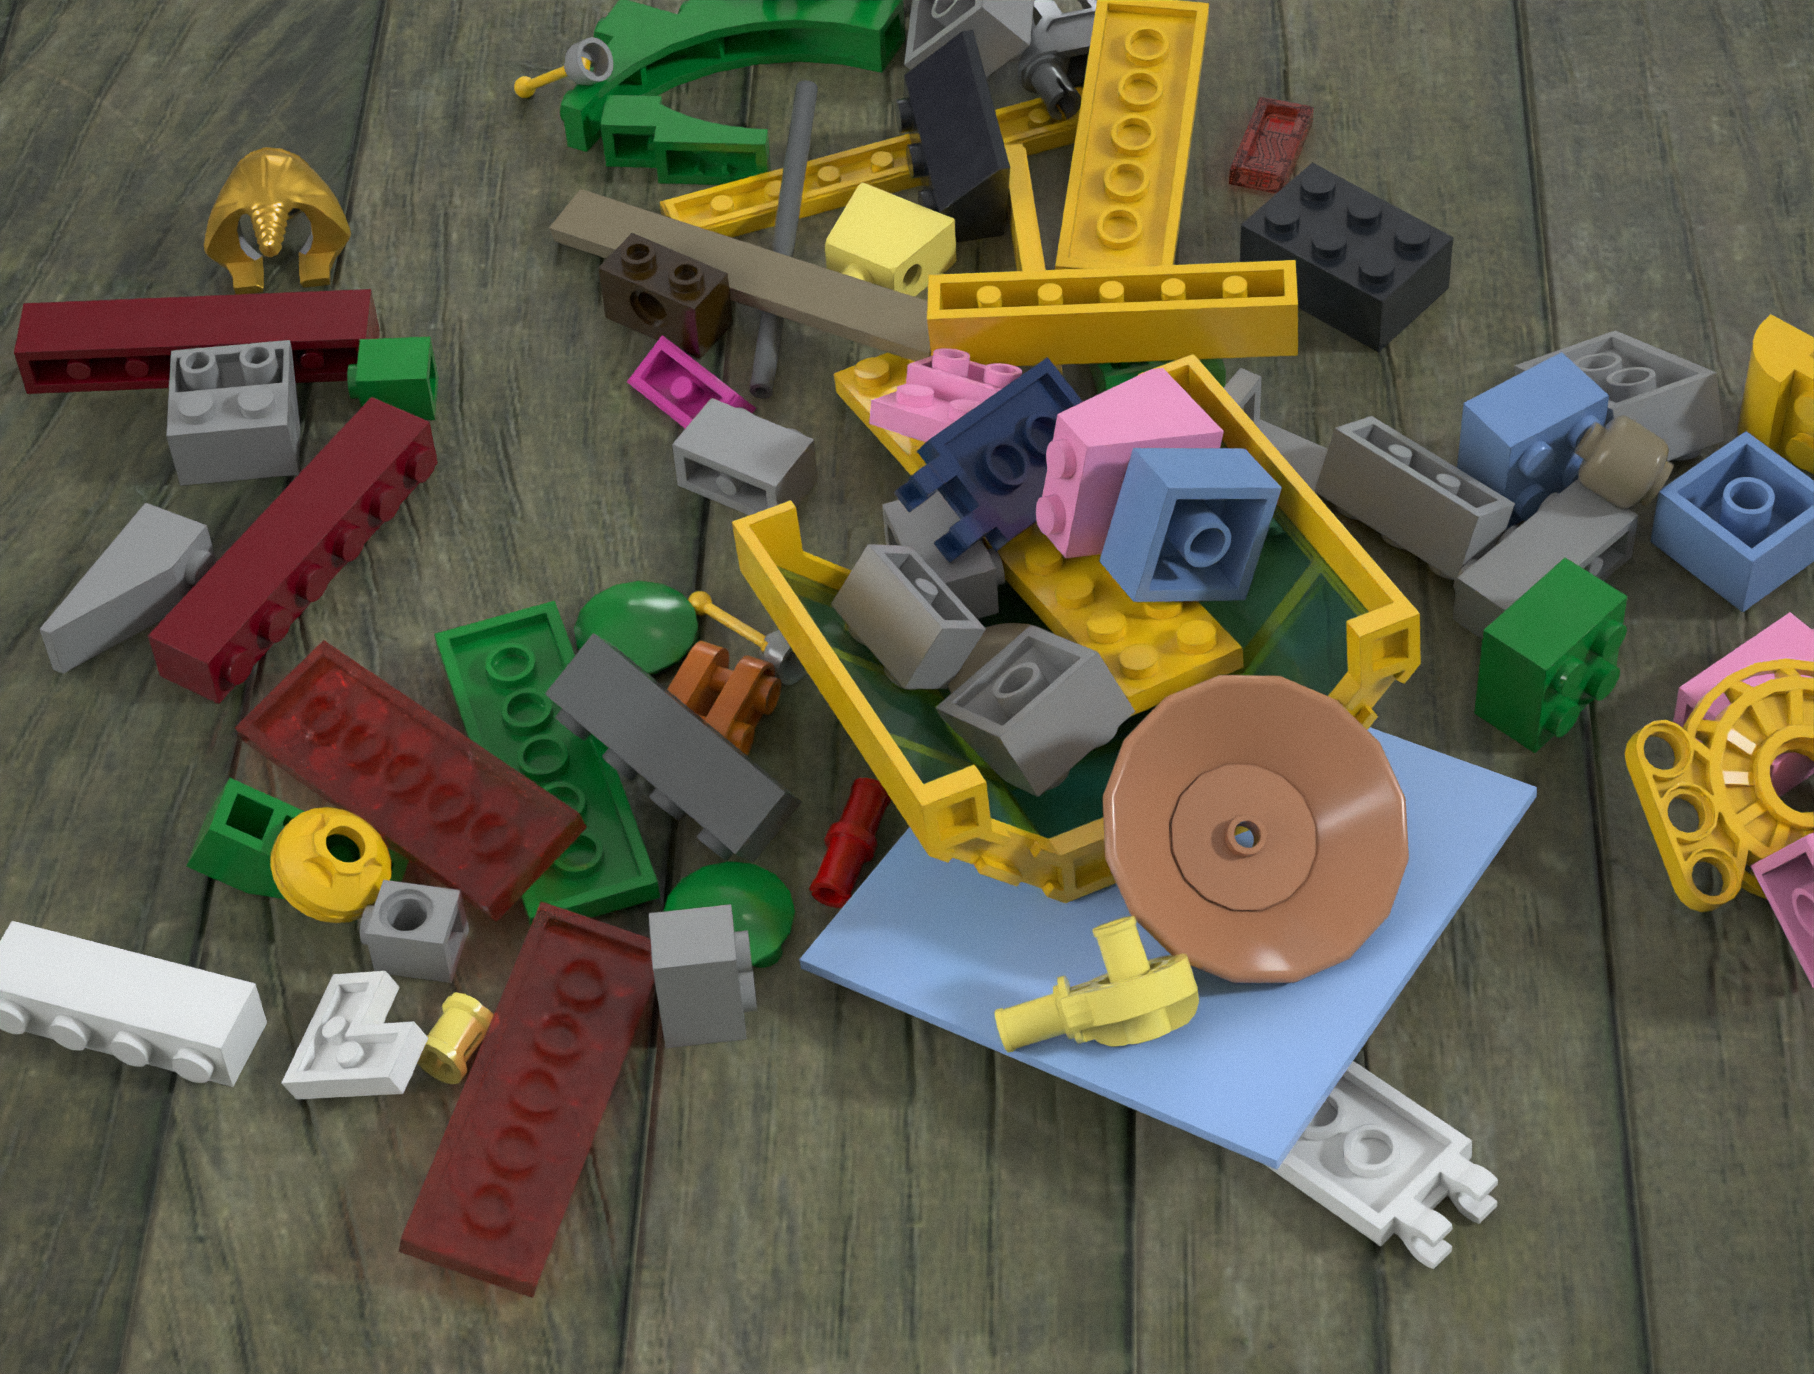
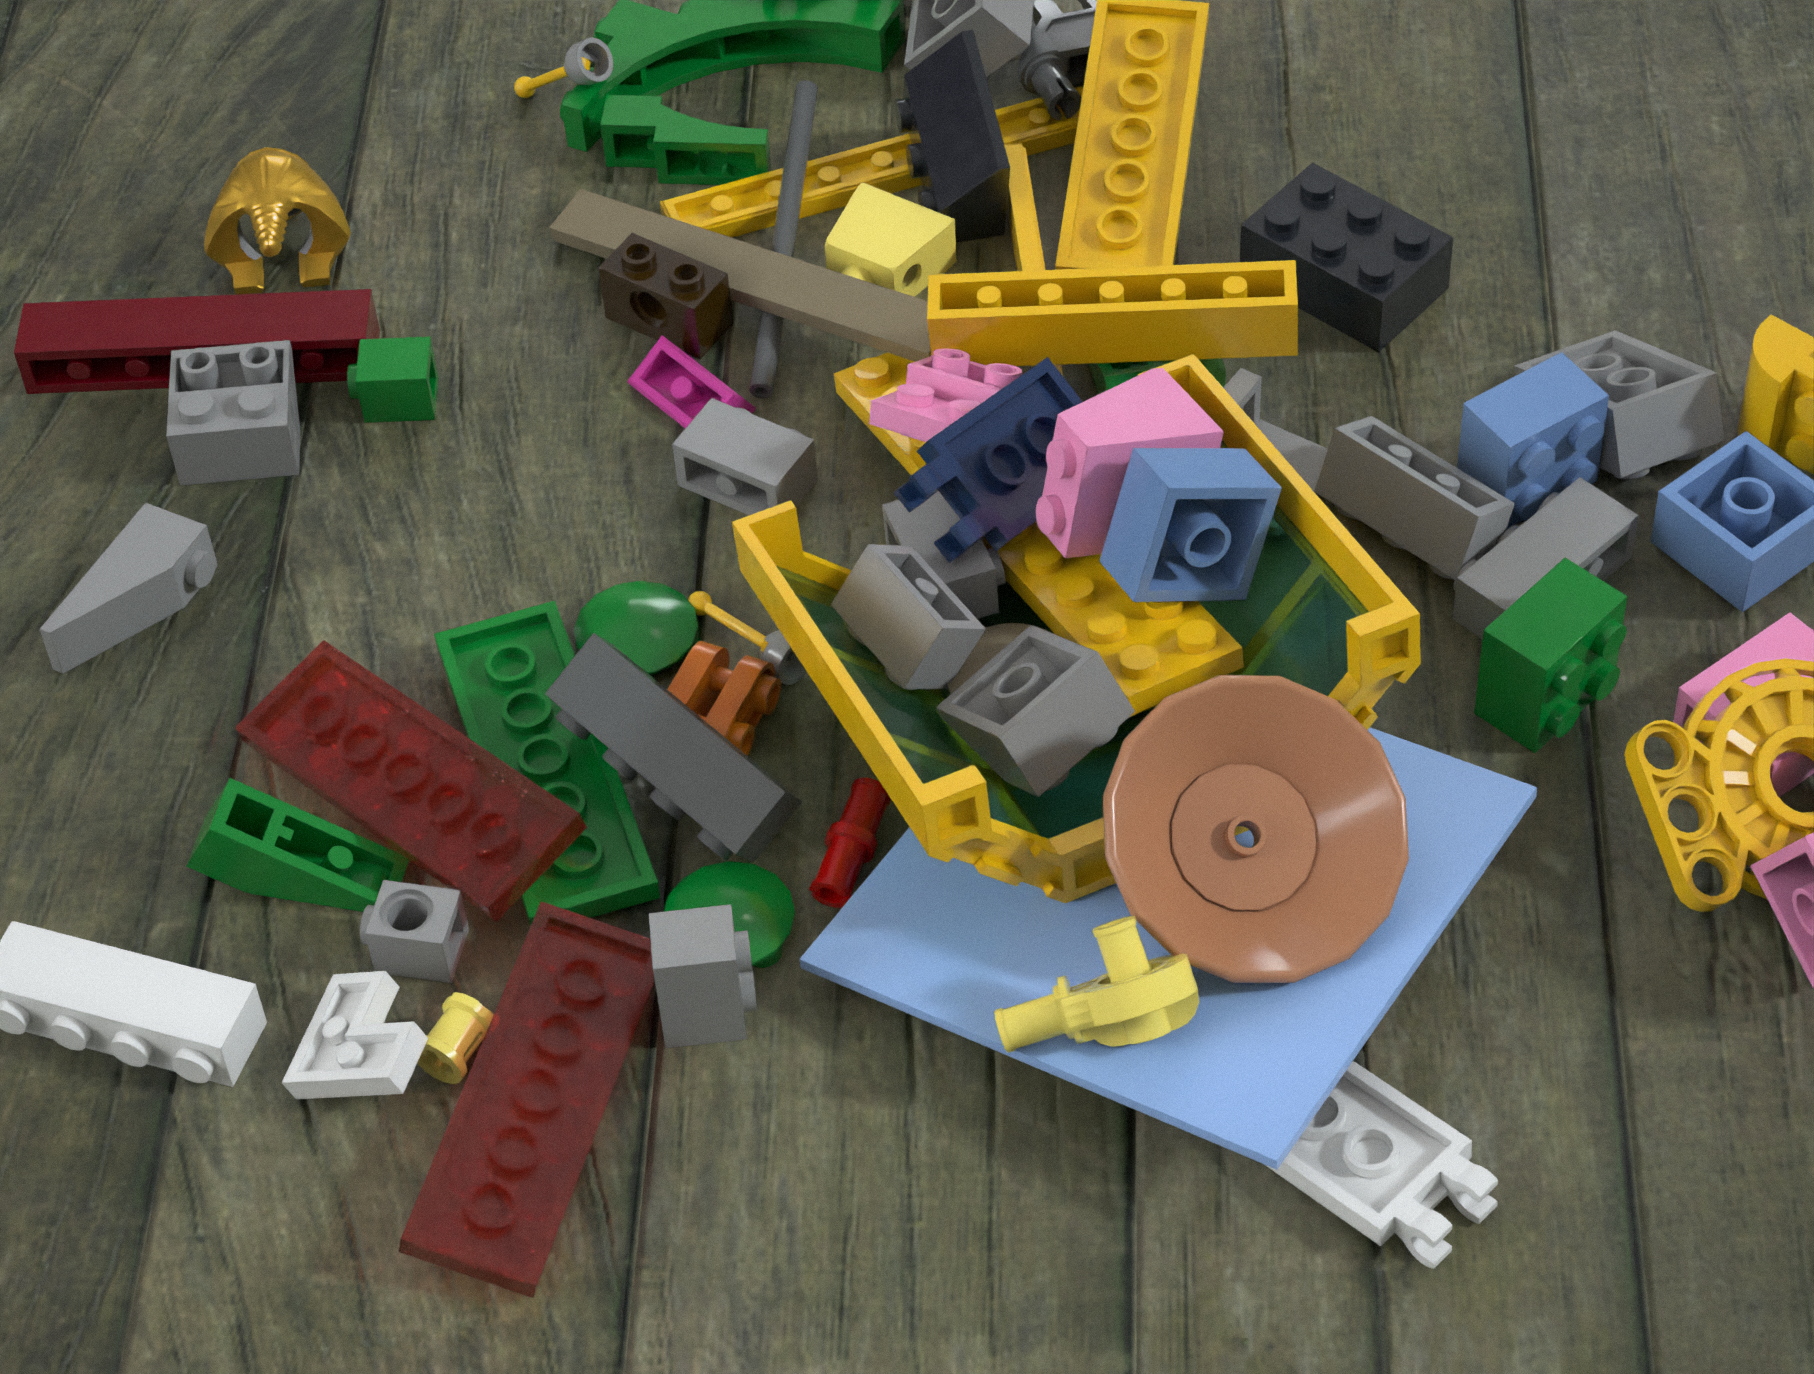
(293, 550): dark red brick -> none
(318, 881): yellow piece -> none
(1271, 145): clear red tile -> none
(1623, 462): dark tan head -> none

